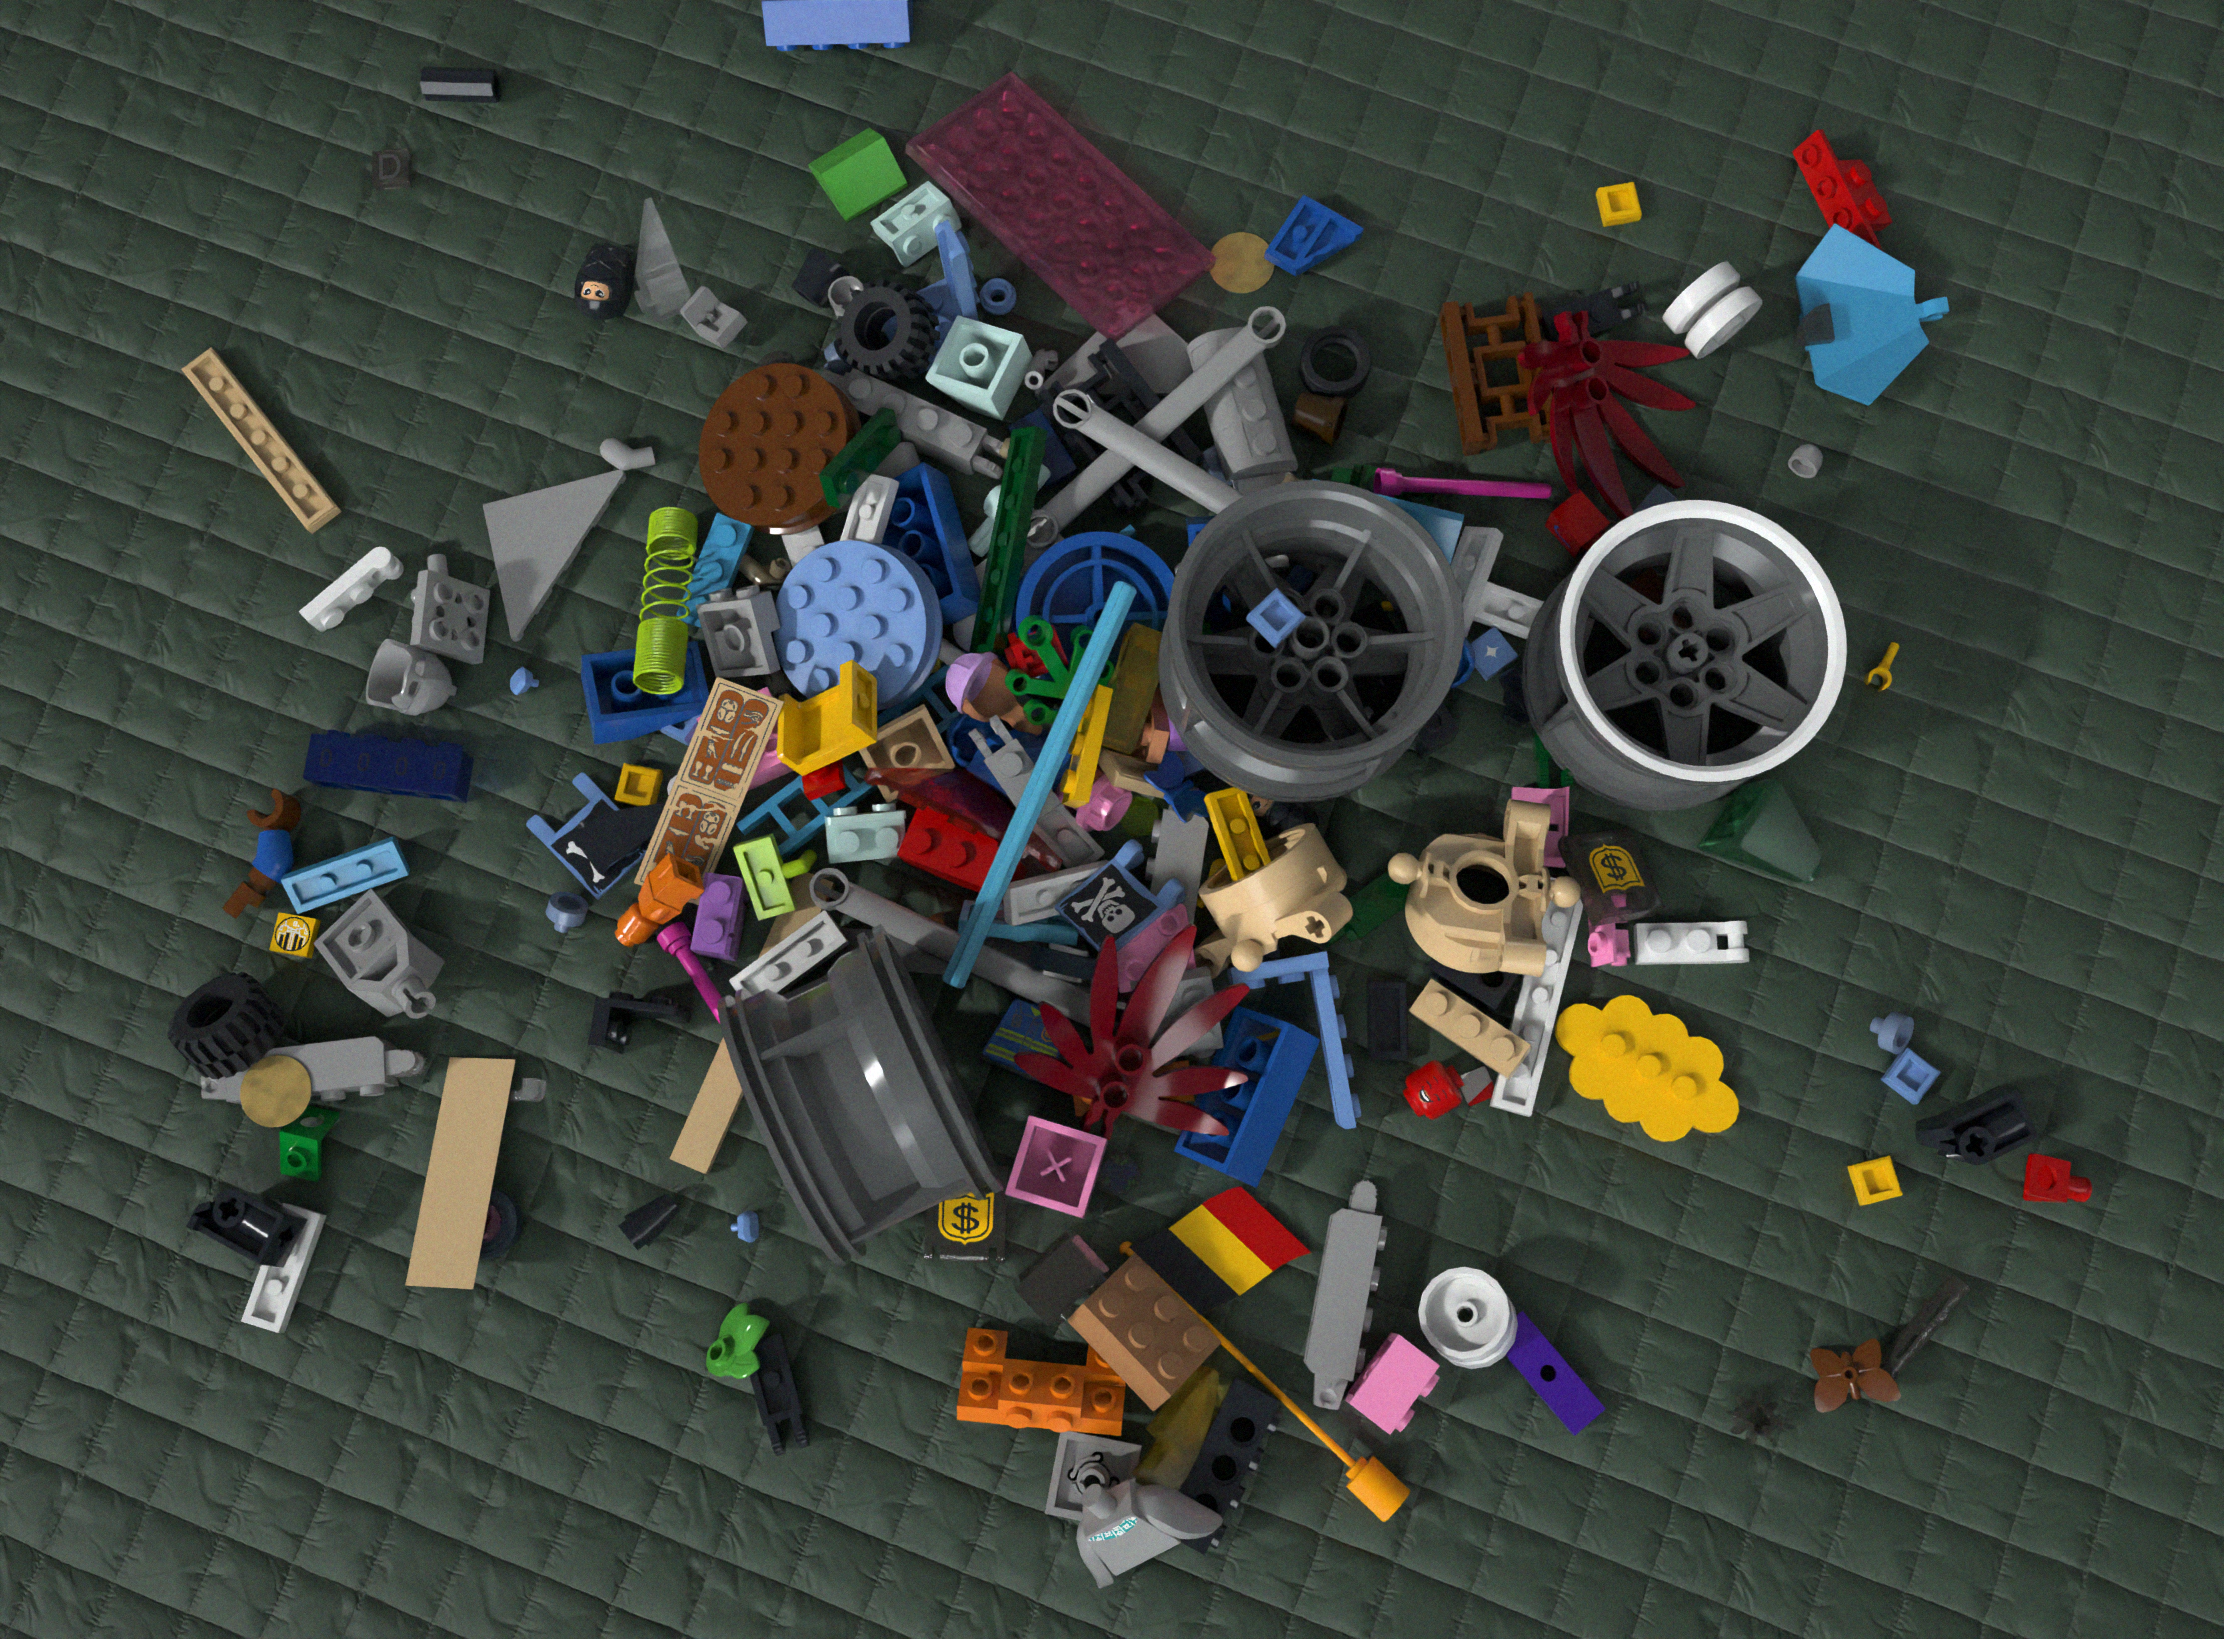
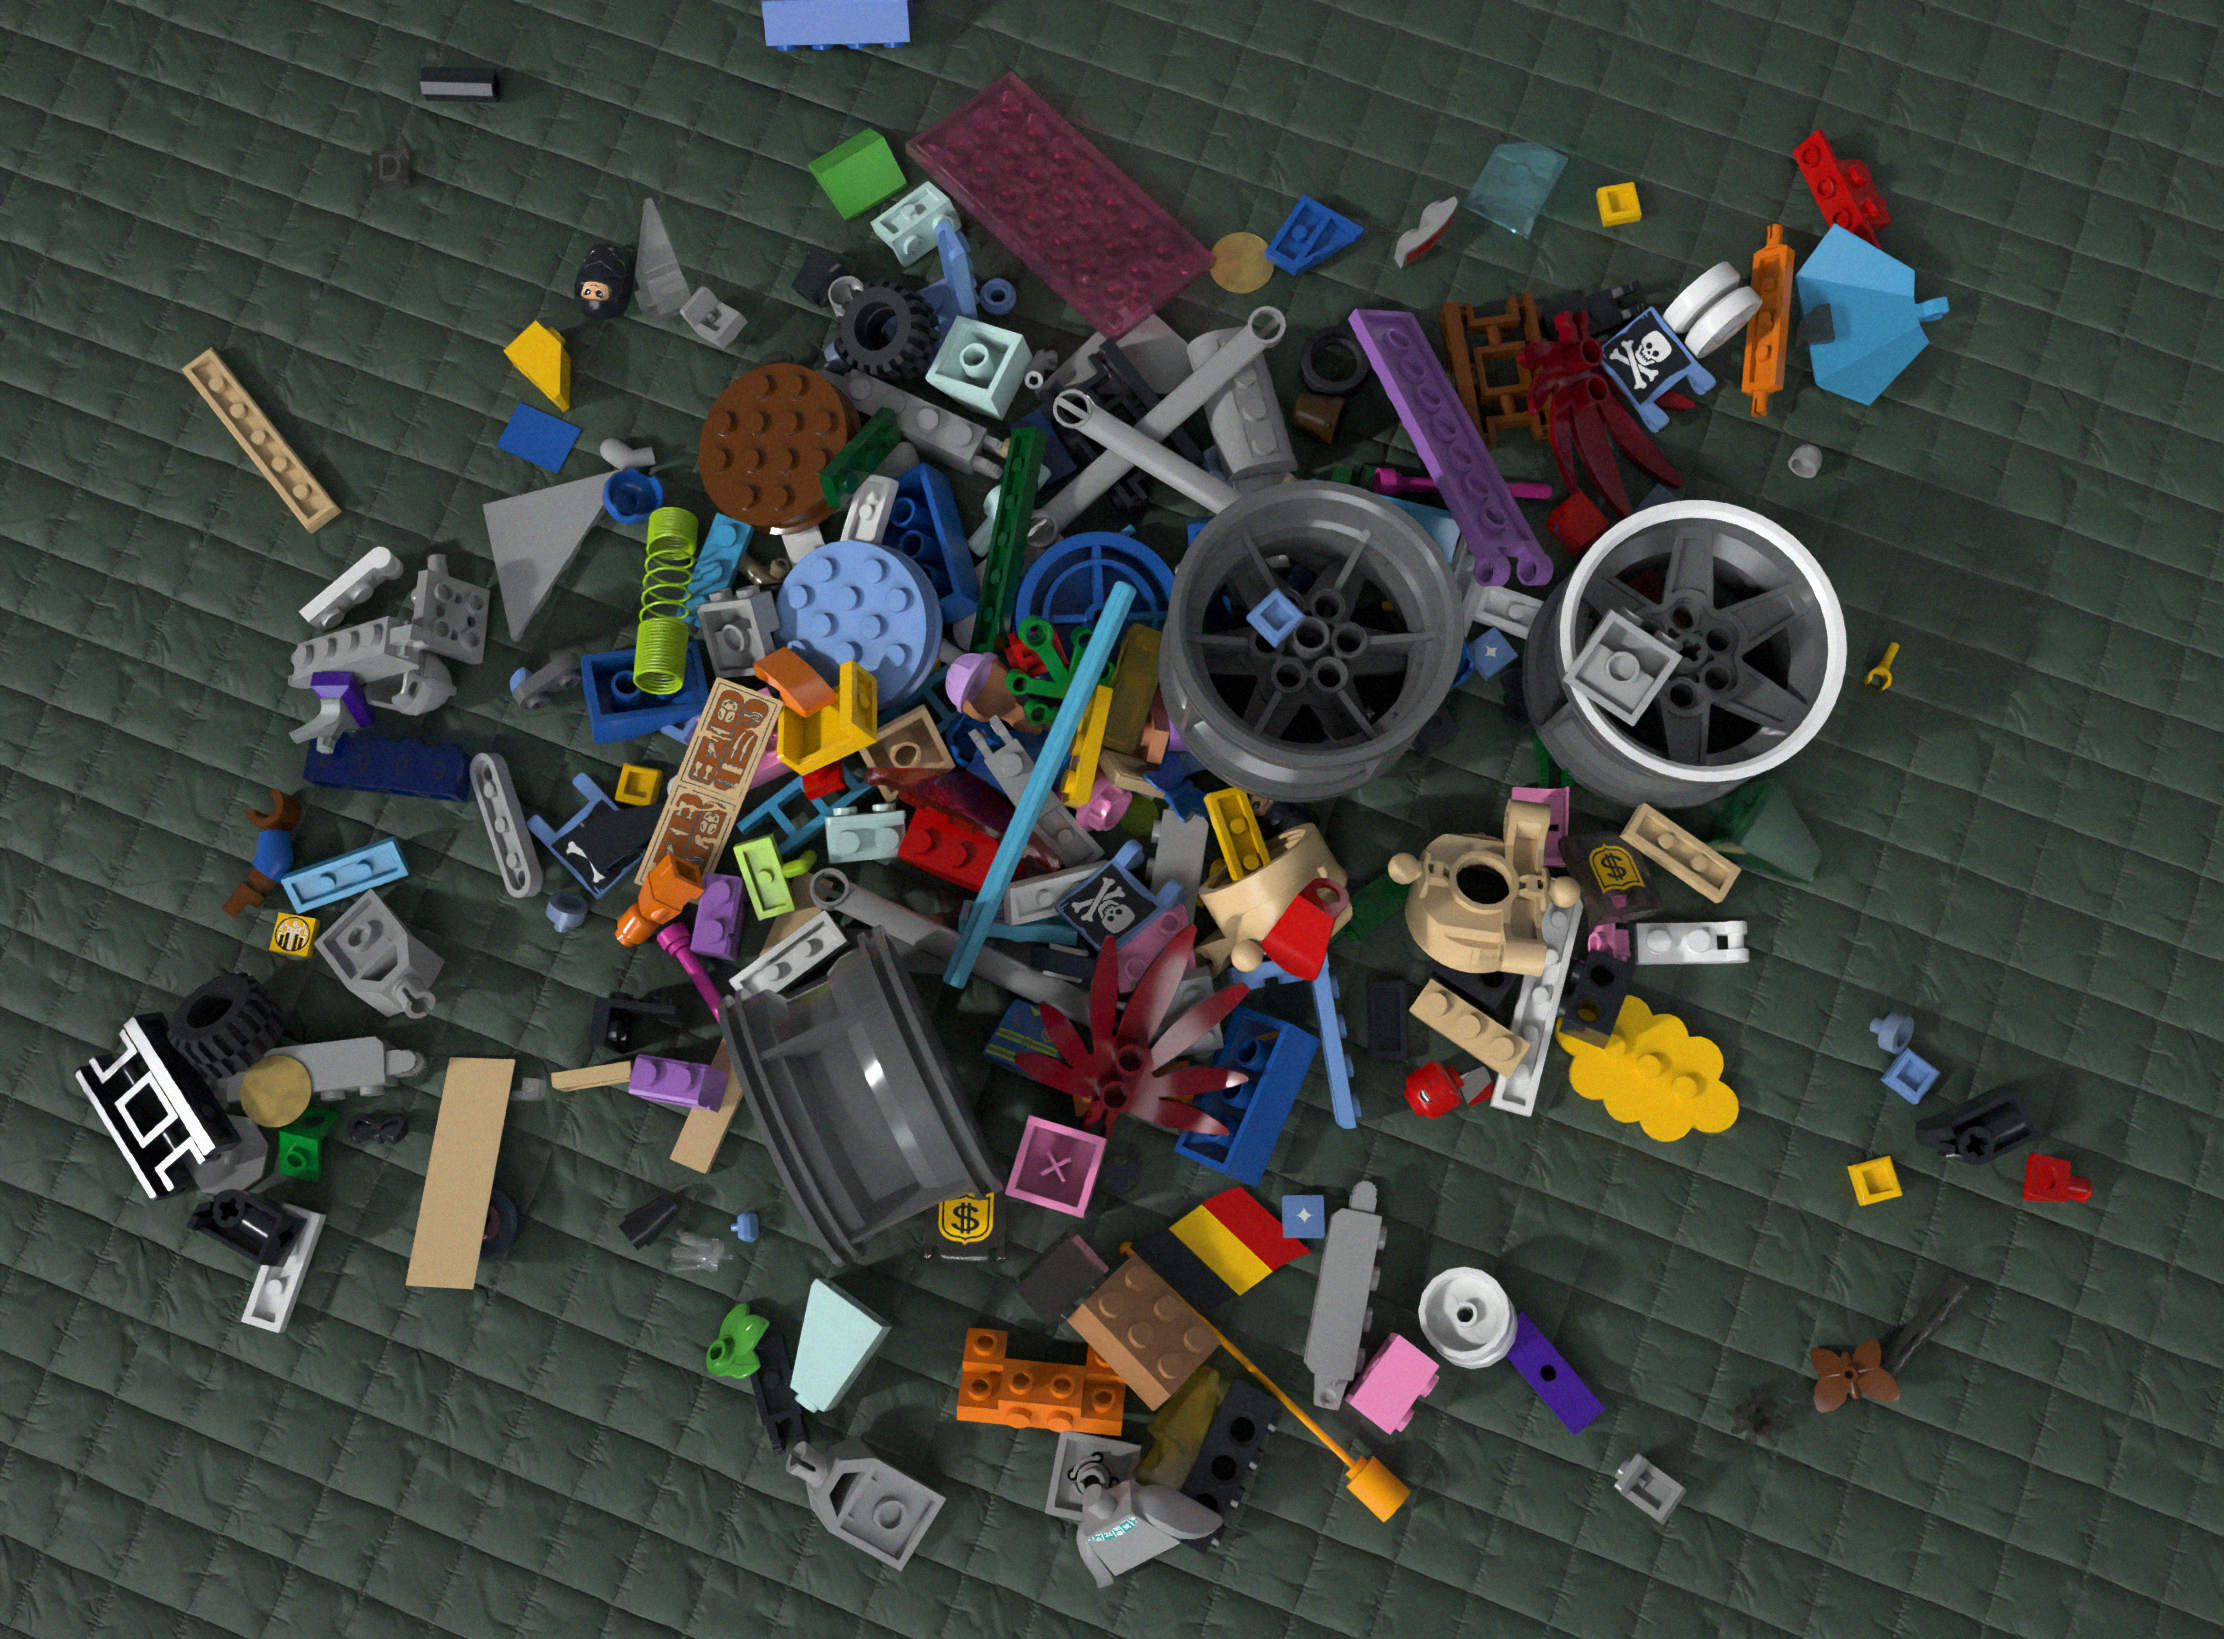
(179, 1090): none -> black fence
(237, 1167): none -> light grey piece
(341, 709): none -> piece
(362, 1128): none -> black piece
(366, 650): none -> light grey hinge
(506, 825): none -> light grey plate
(537, 689): none -> dark grey plate
(538, 437): none -> blue sticker
(543, 361): none -> yellow slope
(592, 1076): none -> tan tile
(632, 496): none -> blue hair
(678, 1083): none -> medium lavender brick
(704, 1255): none -> clear piece
(797, 681): none -> orange slope
(833, 1345): none -> light aqua slope
(866, 1499): none -> light grey plate
(1303, 1216): none -> medium blue tile
(1304, 930): none -> red piece
(1433, 225): none -> light grey slope
(1451, 448): none -> medium lavender hinge
(1517, 185): none -> clear light blue slope
(1601, 1000): none -> black brick
(1623, 665): none -> light grey plate
(1647, 362): none -> flag
(1648, 1487): none -> light grey bracket
(1680, 853): none -> tan plate
(1769, 326): none -> orange plate

